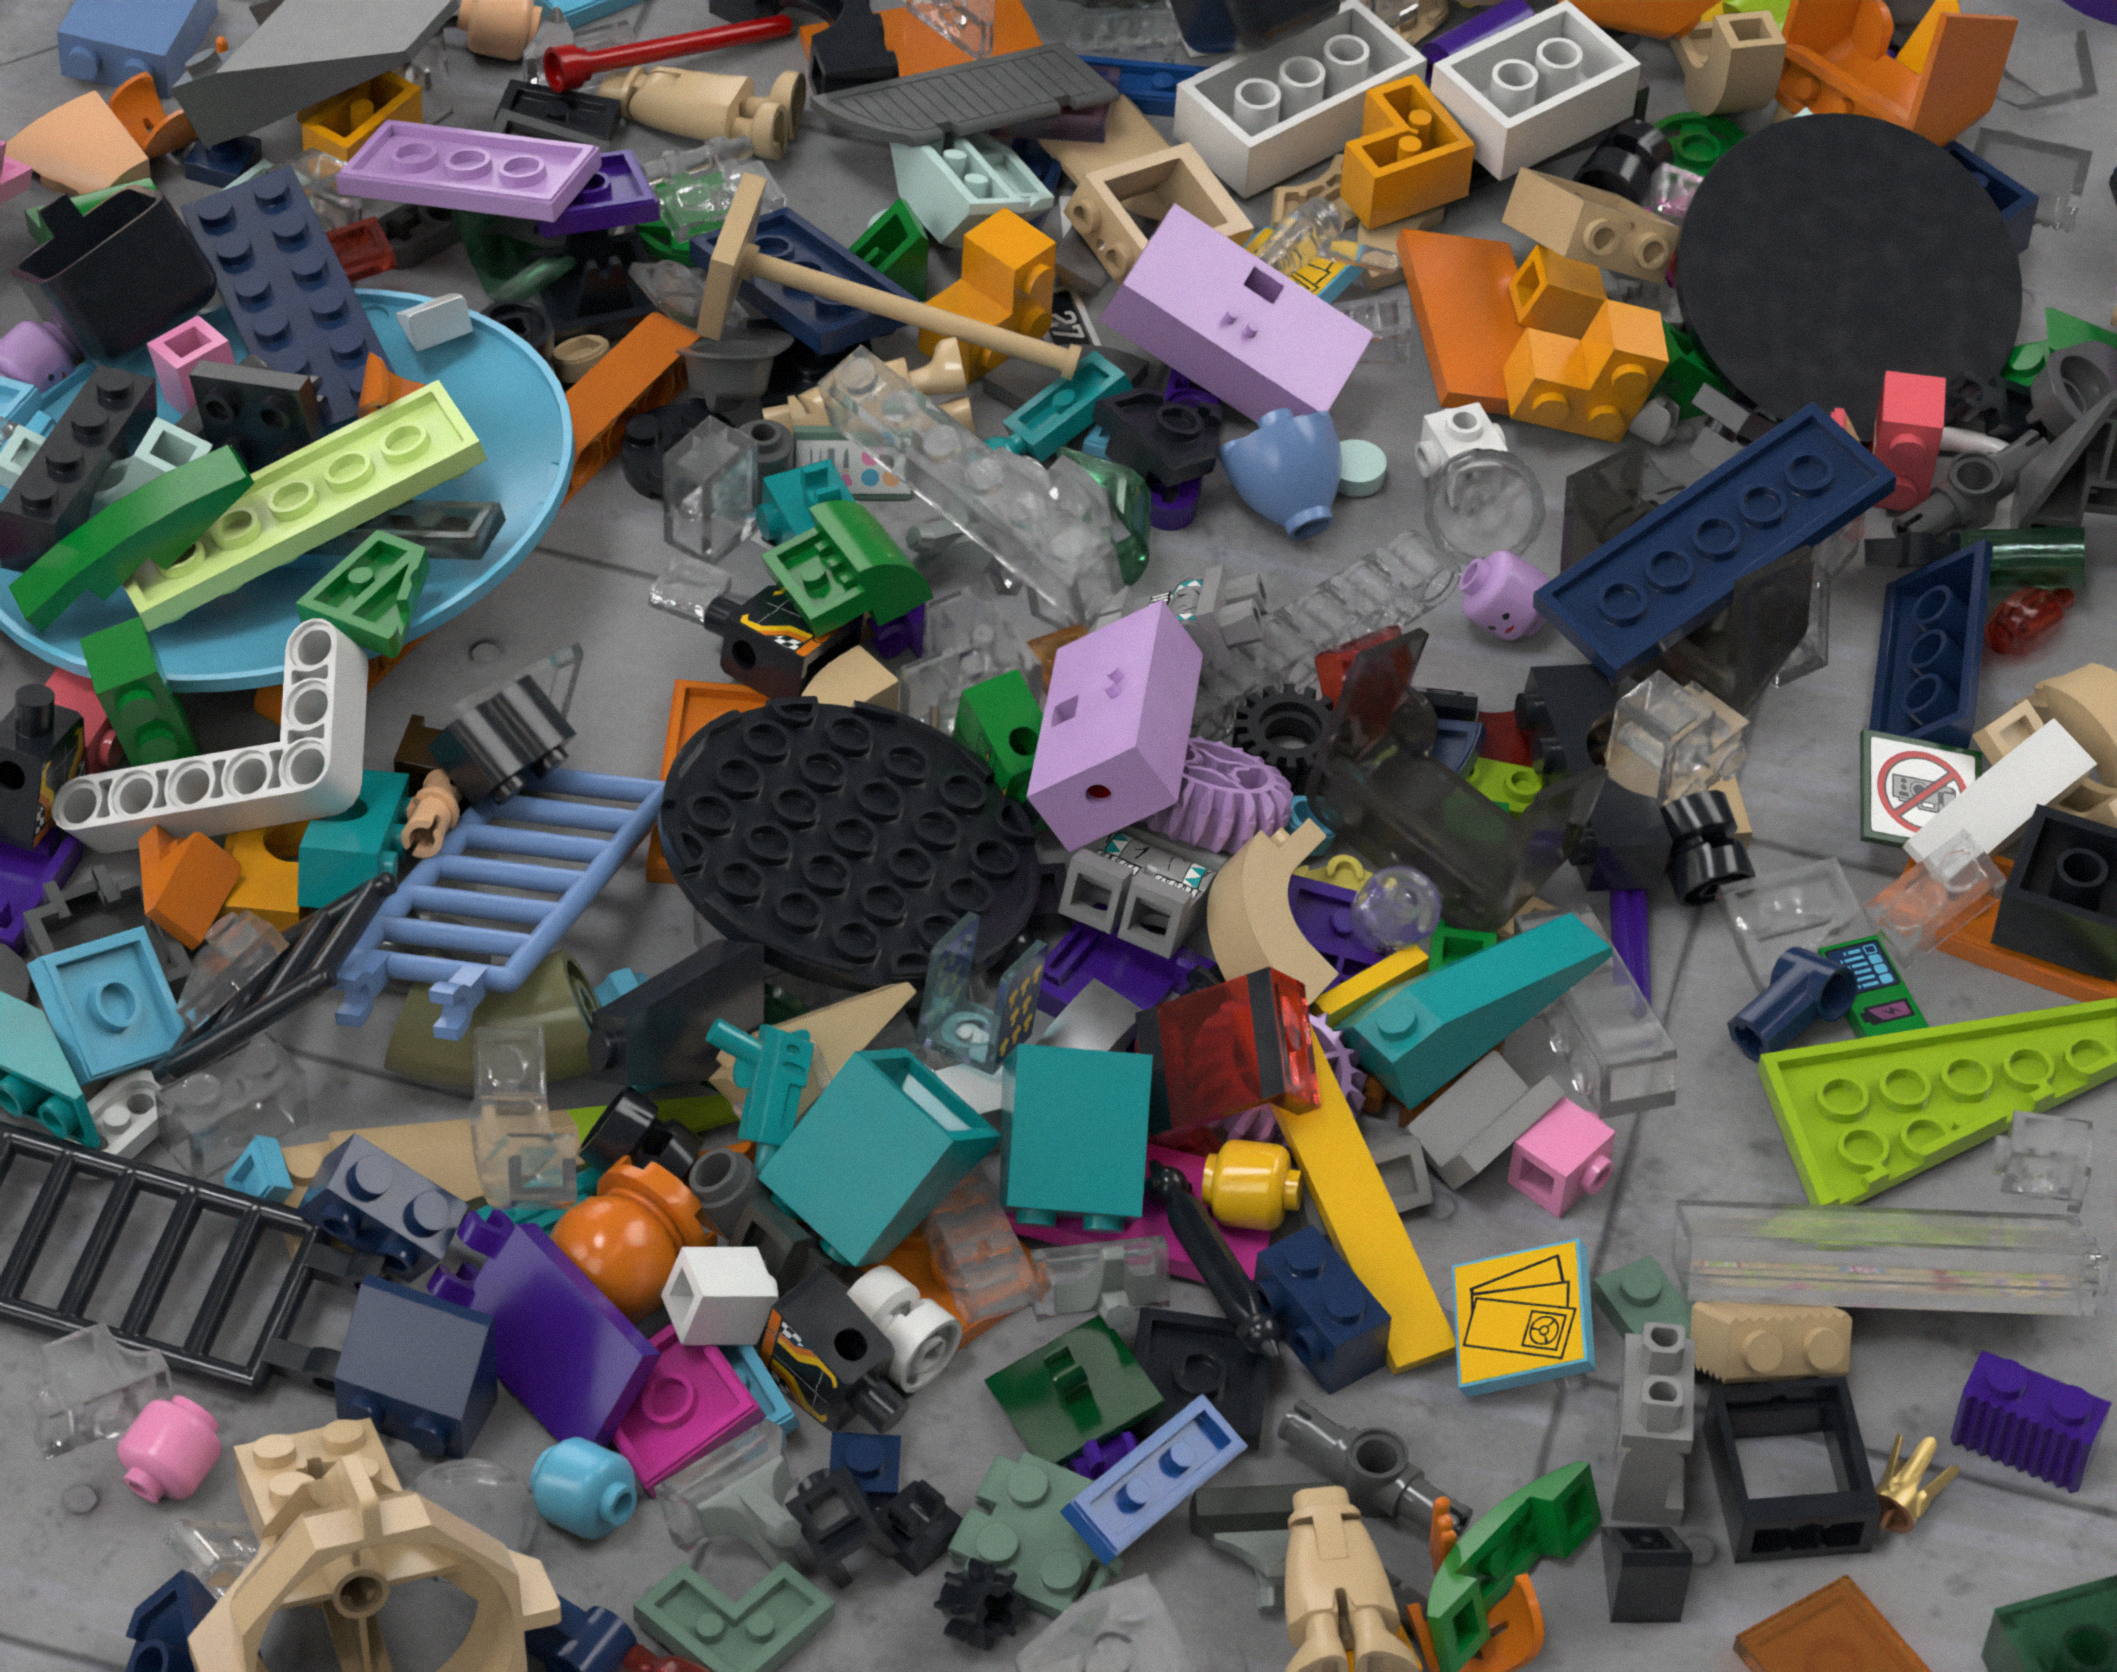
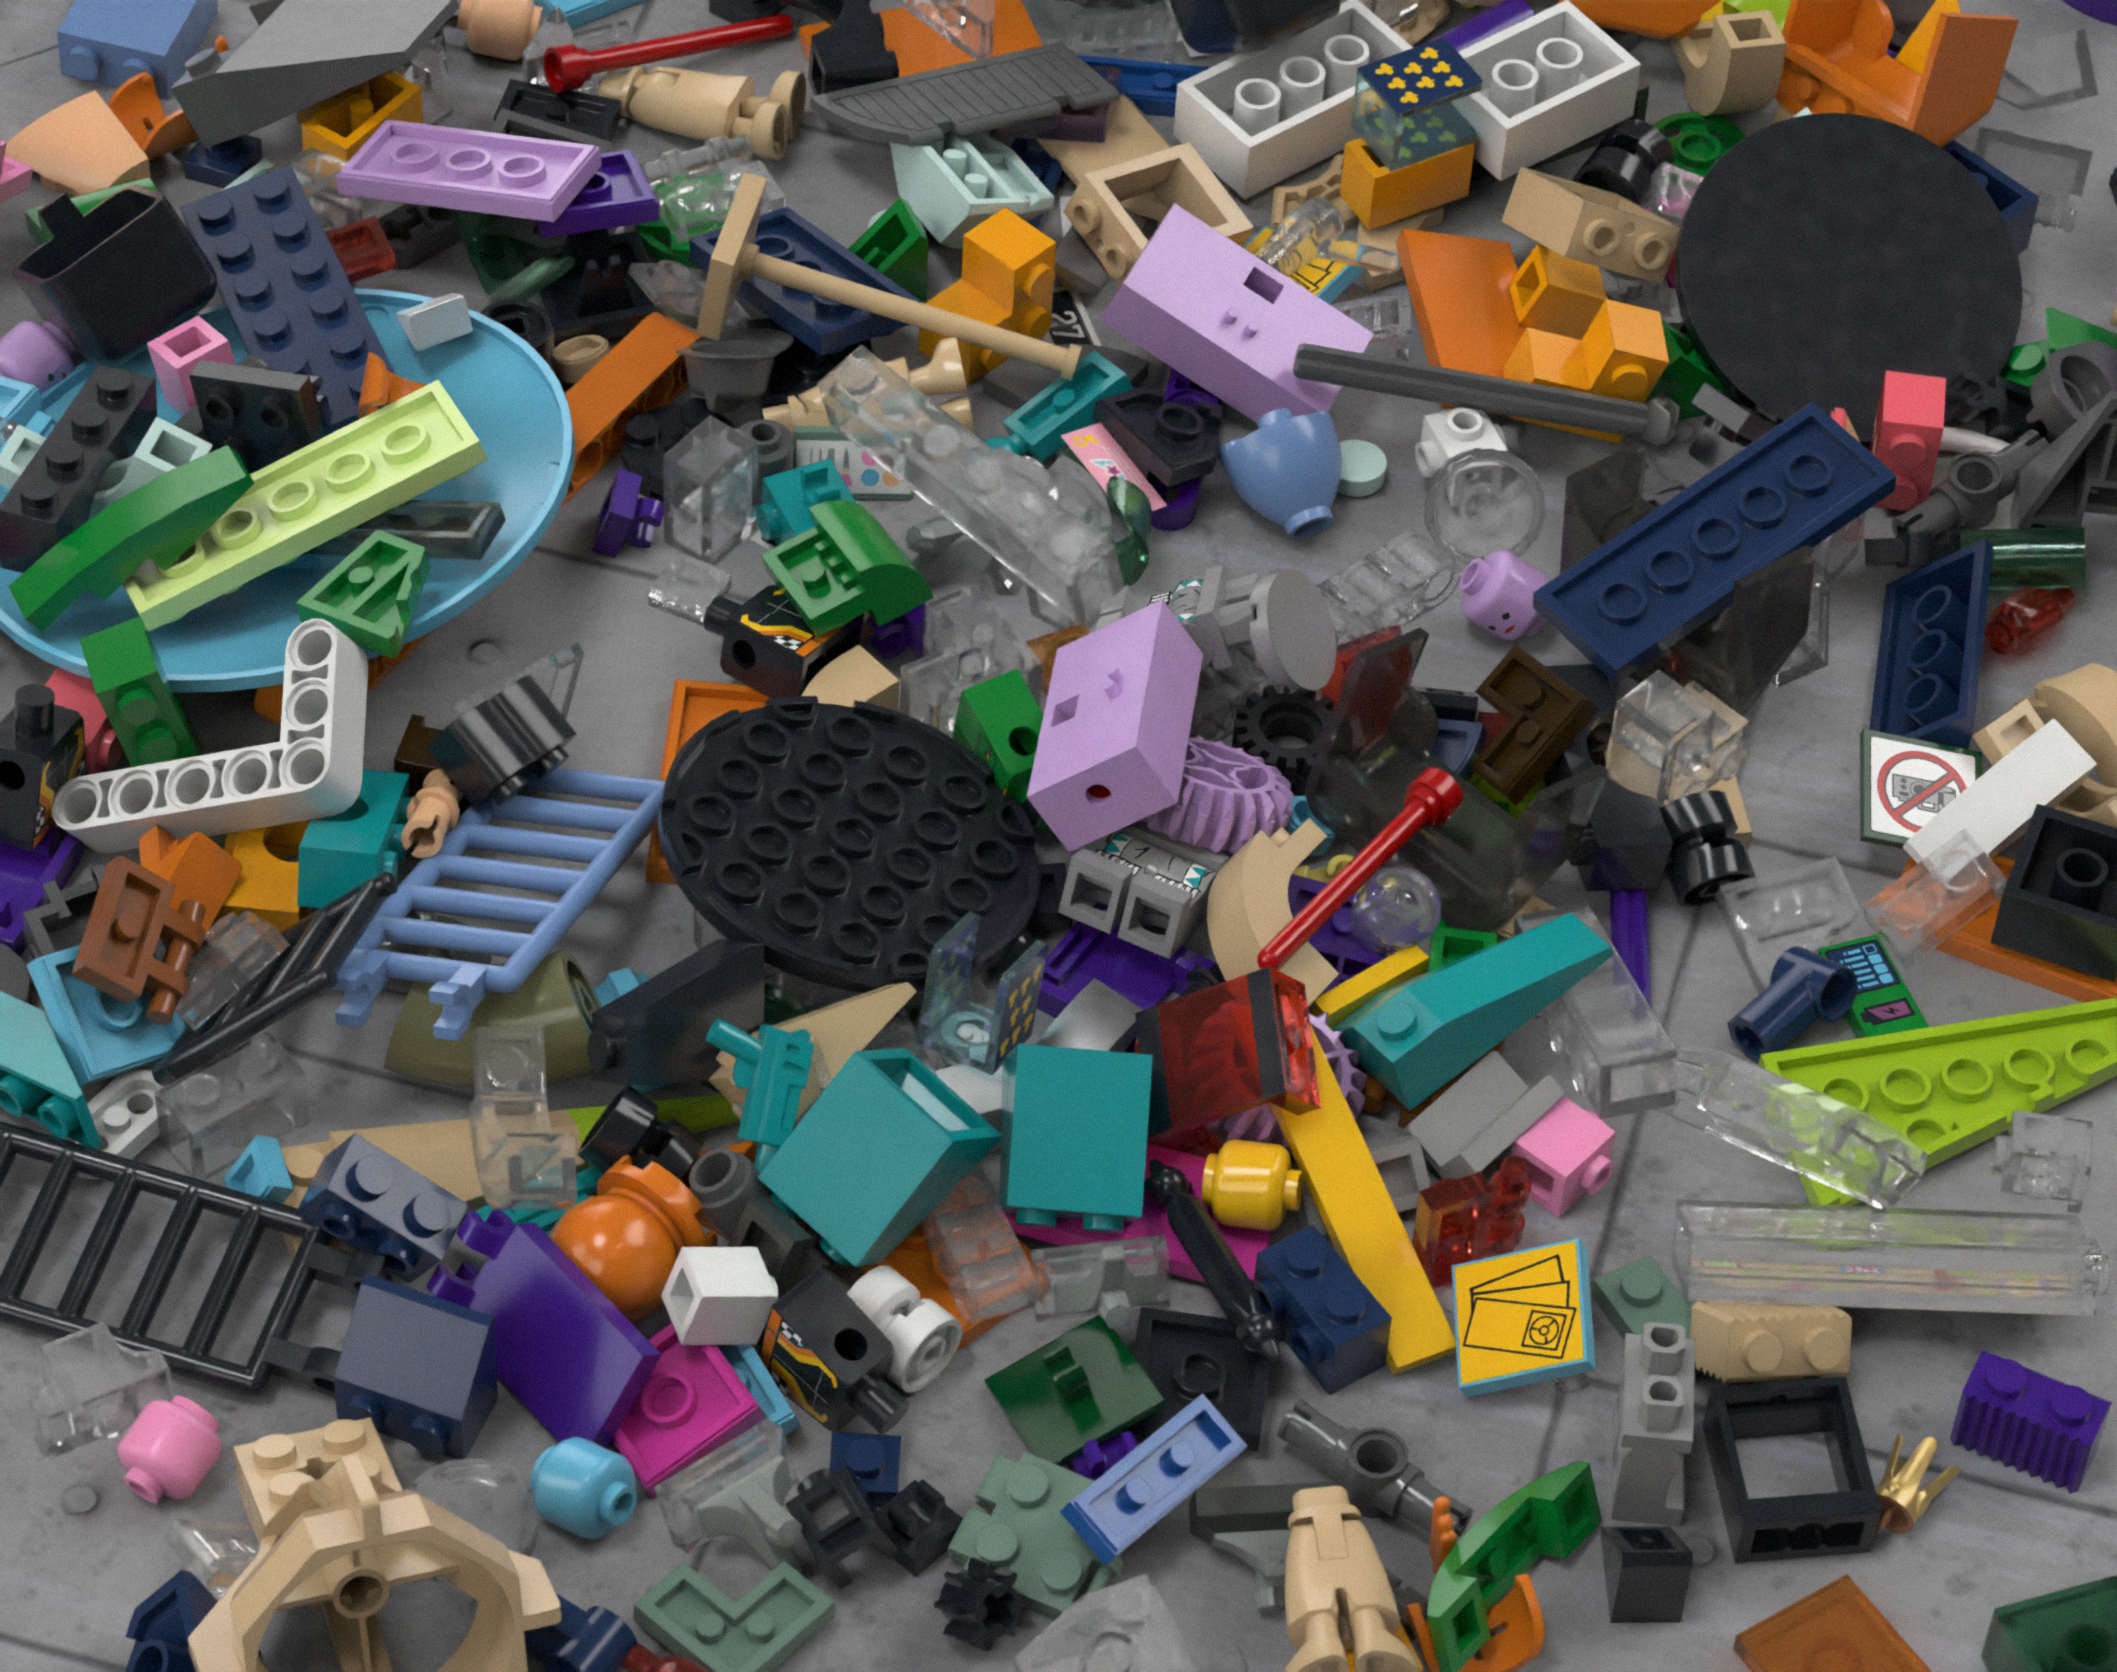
(124, 934): none -> dark orange plate
(626, 516): none -> dark purple tile
(1106, 458): none -> bright pink sticker
(1292, 632): none -> light grey tile
(1414, 103): none -> piece
(1427, 802): none -> red piece
(1470, 1219): none -> clear red plate
(1471, 390): none -> dark grey axle
(1542, 723): none -> dark brown tile
(1794, 1126): none -> clear brick

